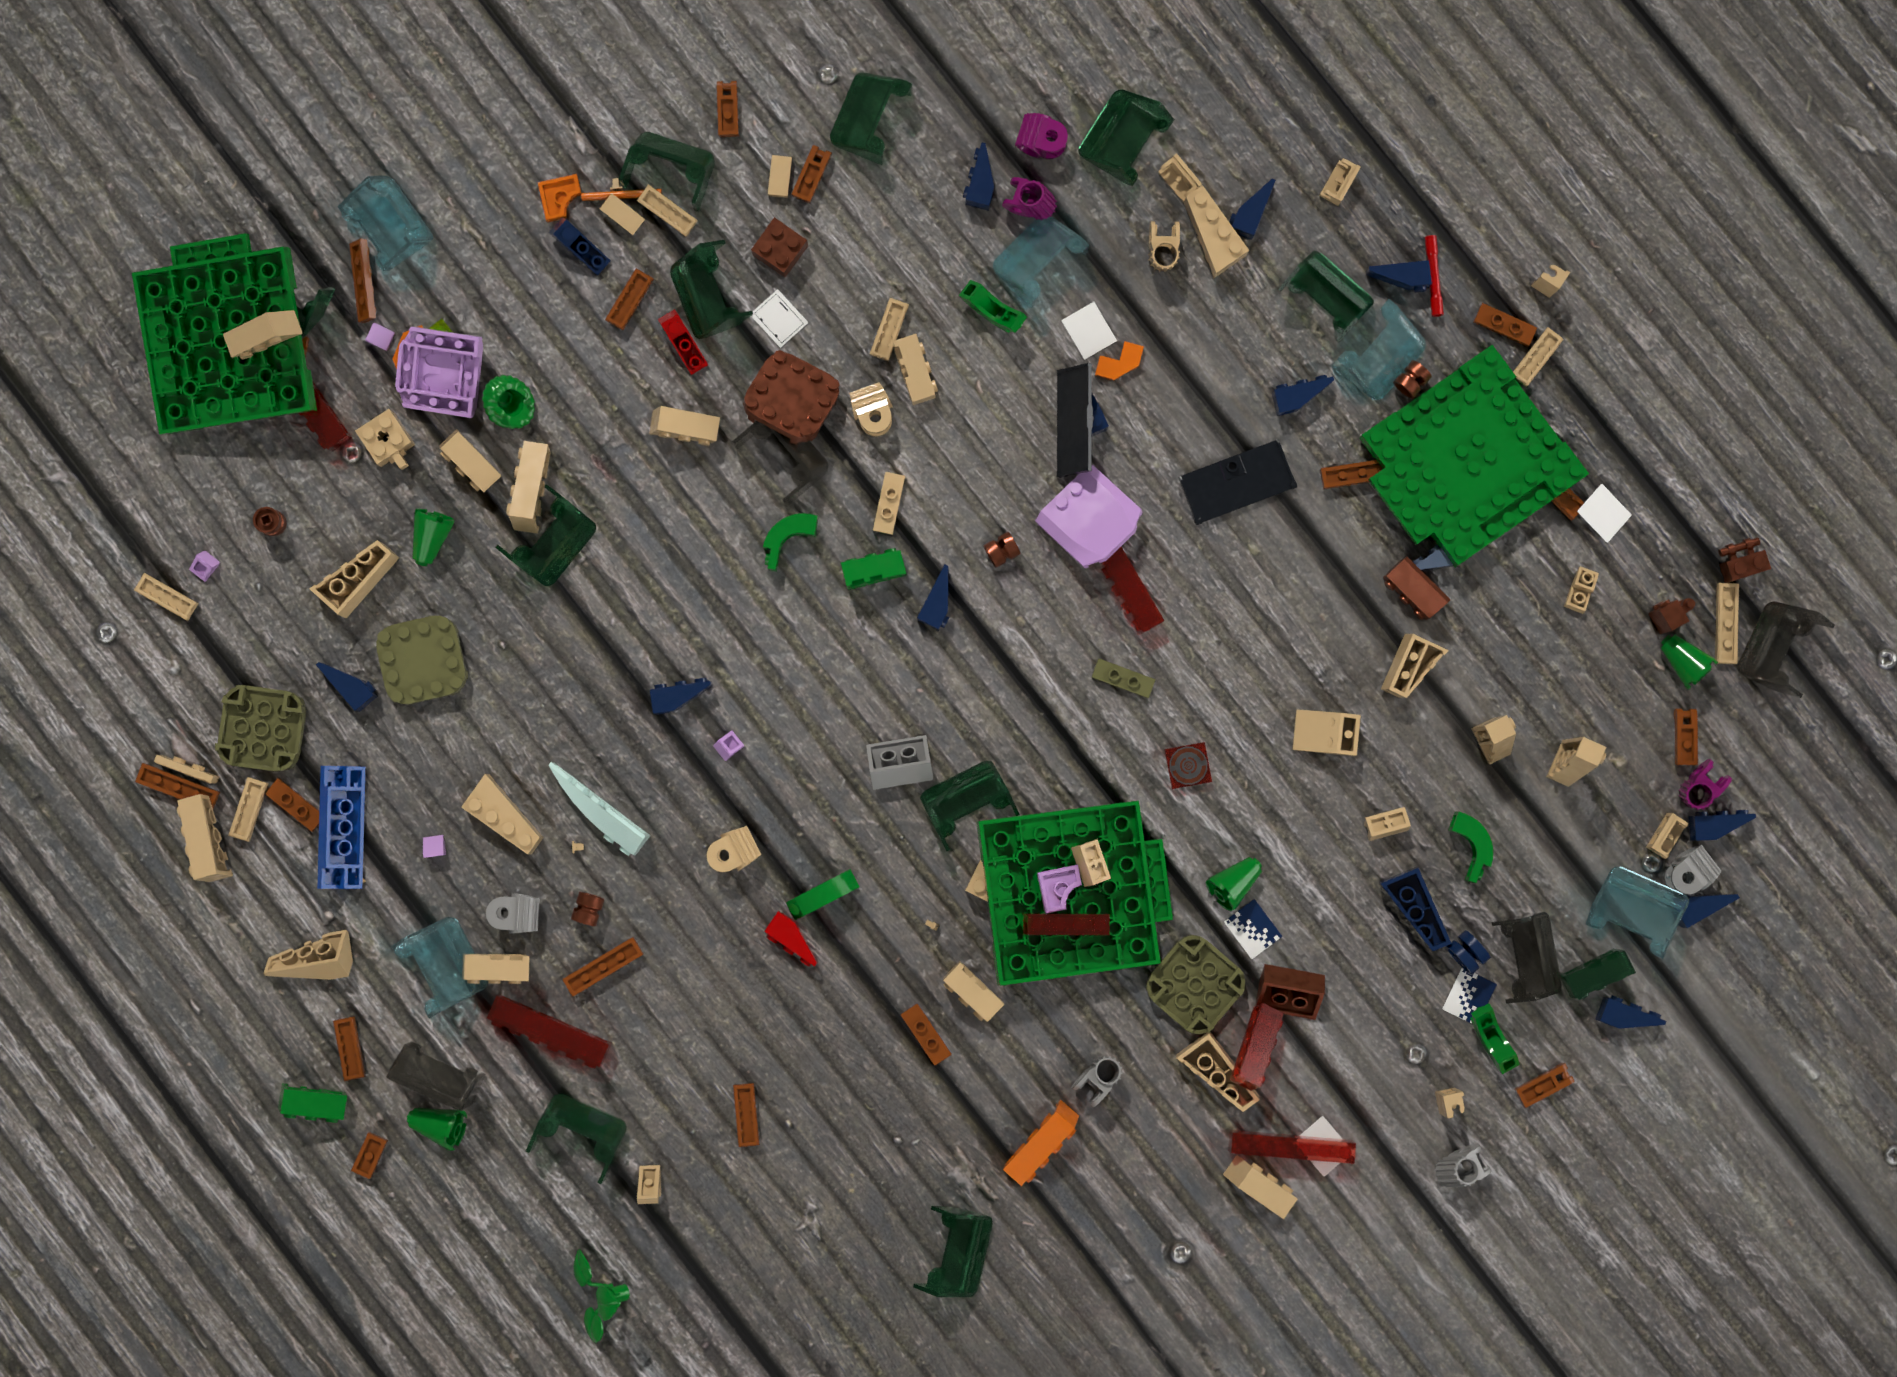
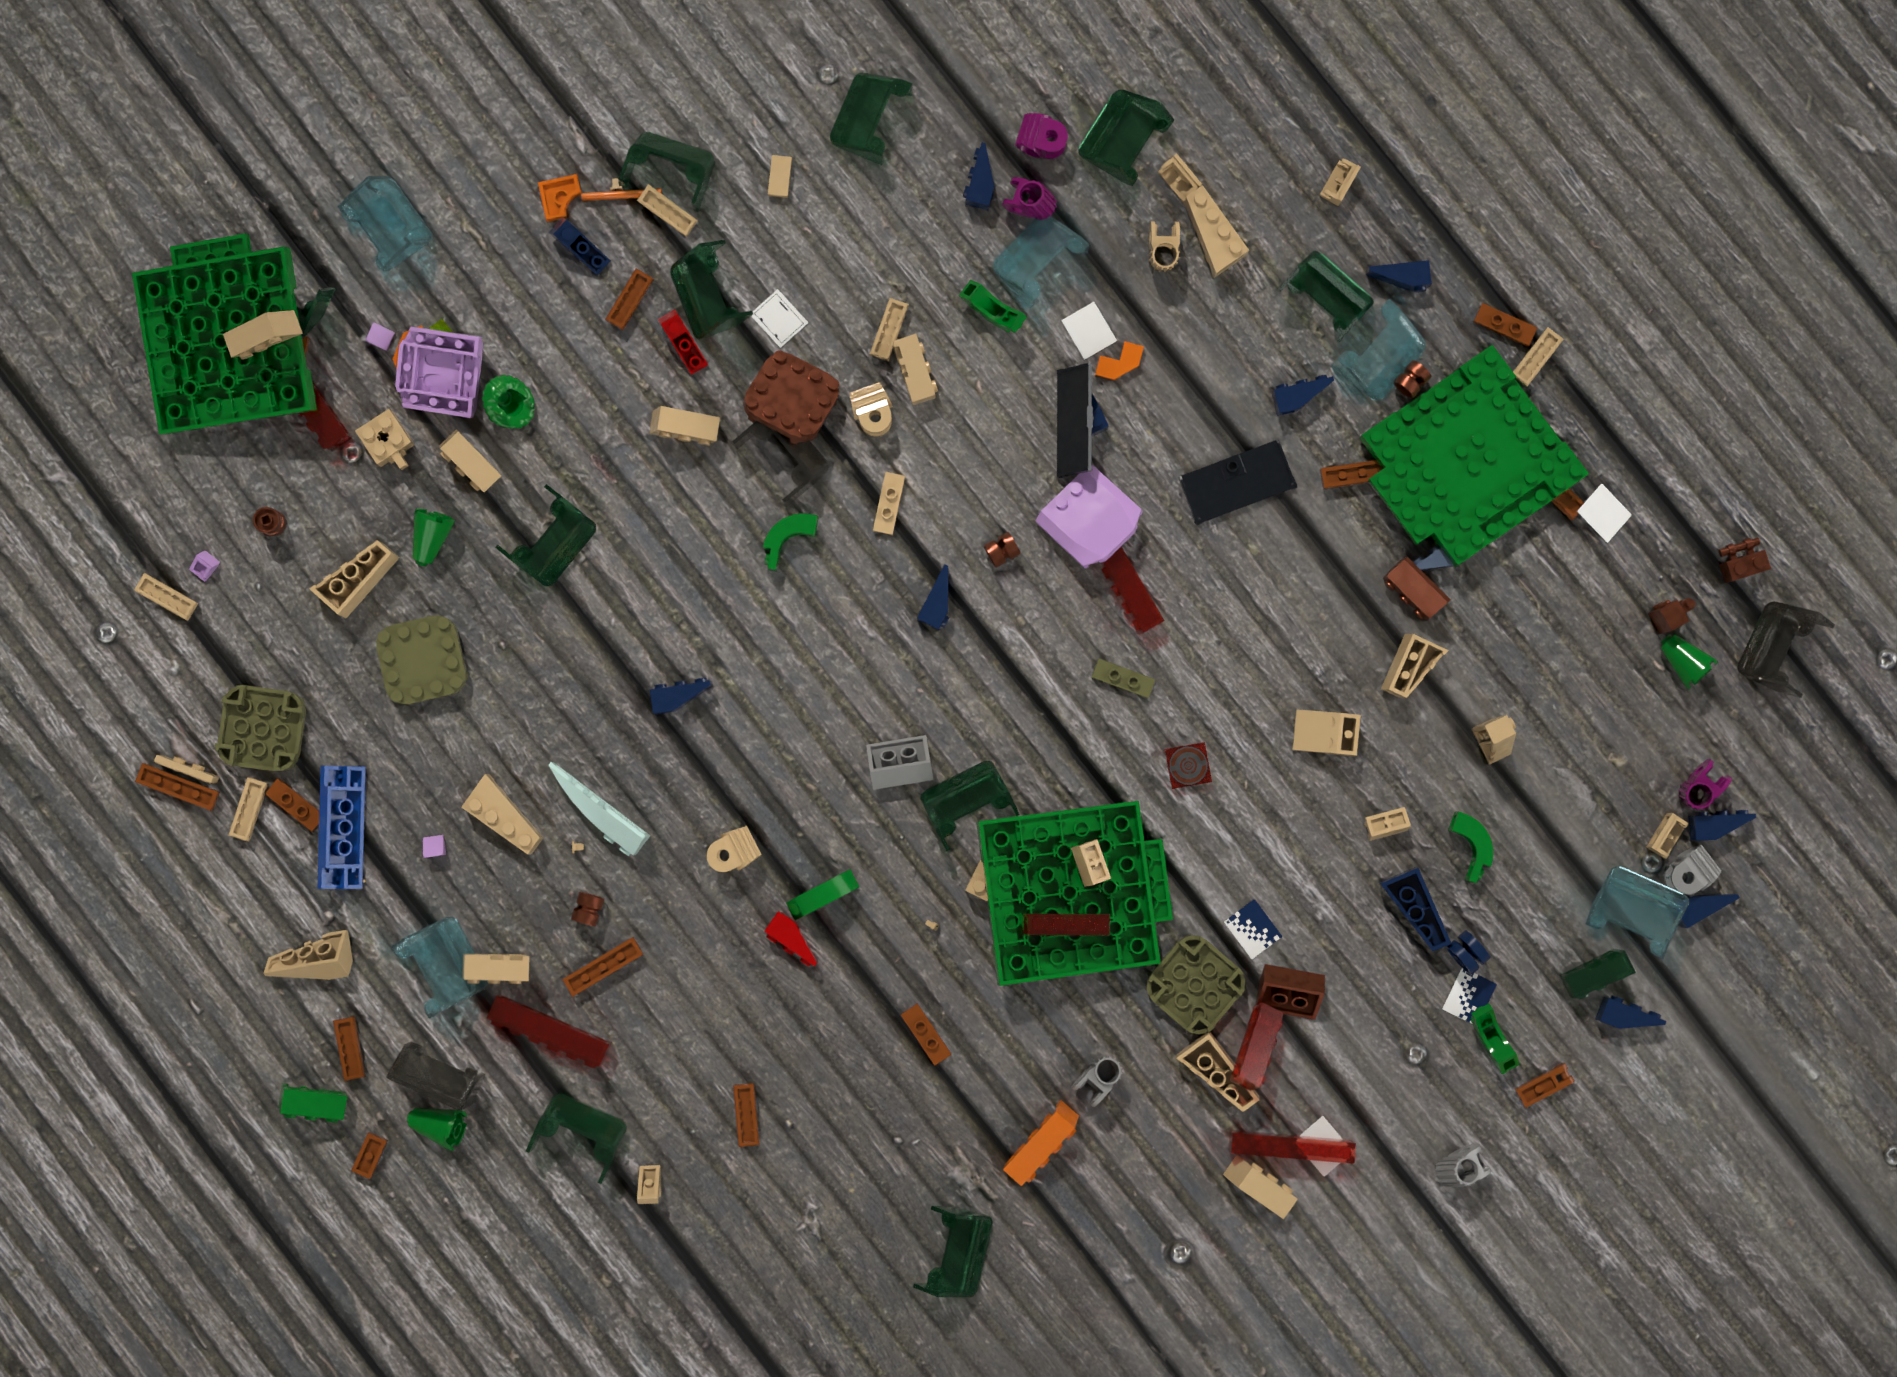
(202, 839): tan wedge -> none
(353, 689): dark blue slope -> none
(362, 280): dark orange plate -> none
(522, 913): light grey piece -> none
(528, 486): tan wedge -> none
(607, 1295): green plant -> none
(622, 214): tan slope -> none
(727, 109): dark orange plate -> none
(728, 745): lavender slope -> none
(779, 247): copper brick -> none
(811, 174): dark orange plate -> none
(873, 568): green wedge -> none
(972, 992): tan wedge -> none
(1057, 885): lavender tile -> none
(1234, 882): green cone -> none
(1249, 214): dark blue slope -> none
(1436, 298): red piece -> none
(1449, 1099): tan hinge -> none
(1534, 956): clear smoke windscreen -> none
(1549, 285): tan hinge -> none
(1575, 759): tan wedge -> none
(1581, 589): tan slope -> none
(1686, 737): dark orange plate -> none
(1727, 623): tan tile -> none

